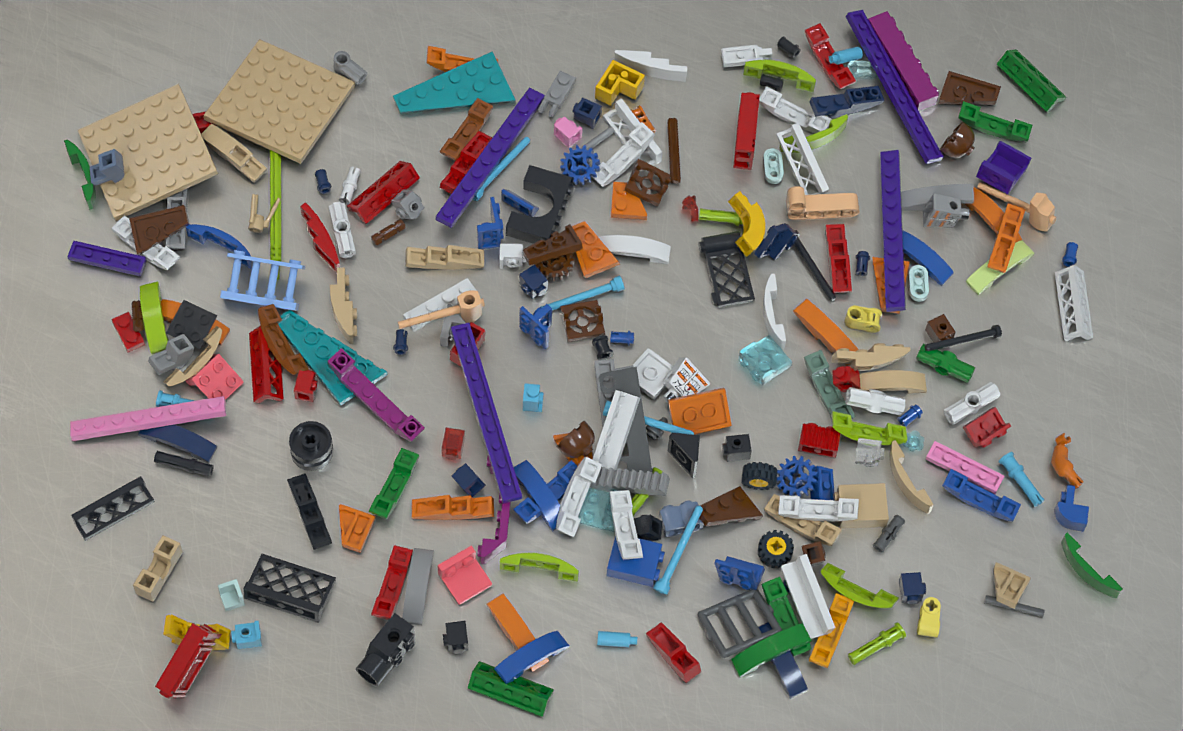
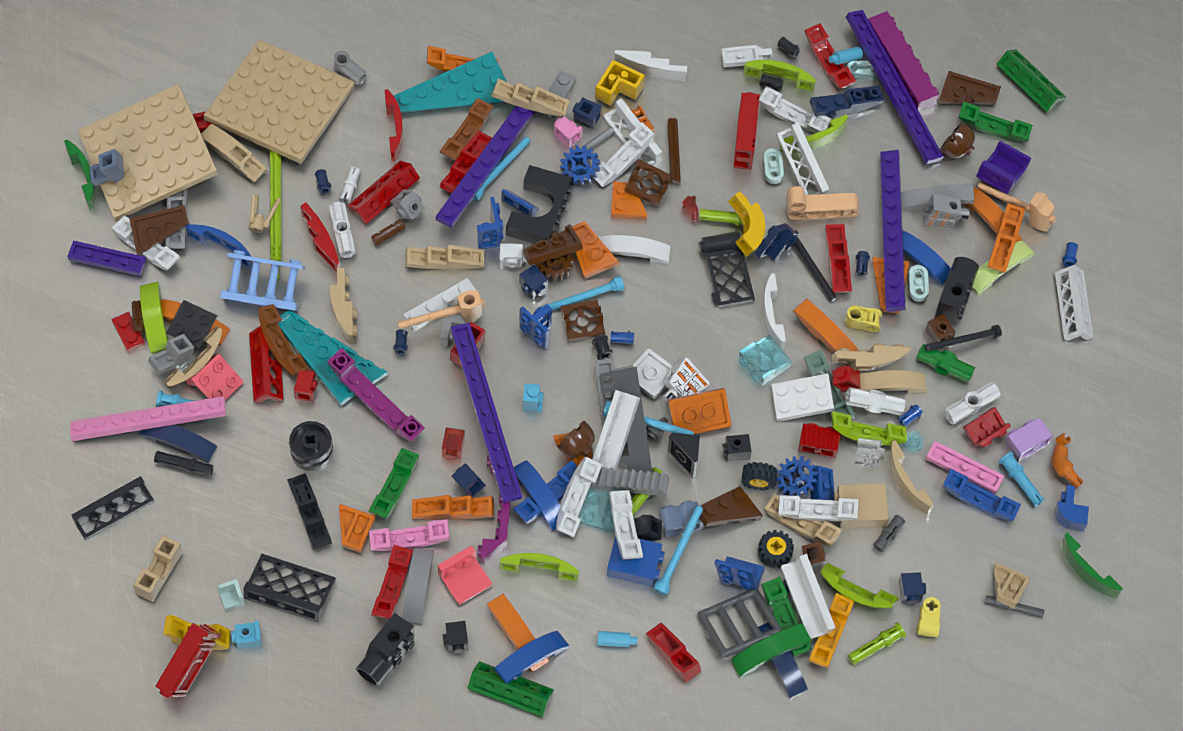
(396, 141): none -> red slope
(410, 537): none -> bright pink slope
(531, 99): none -> tan slope
(803, 397): none -> white plate
(957, 289): none -> black brick
(1028, 439): none -> lavender brick

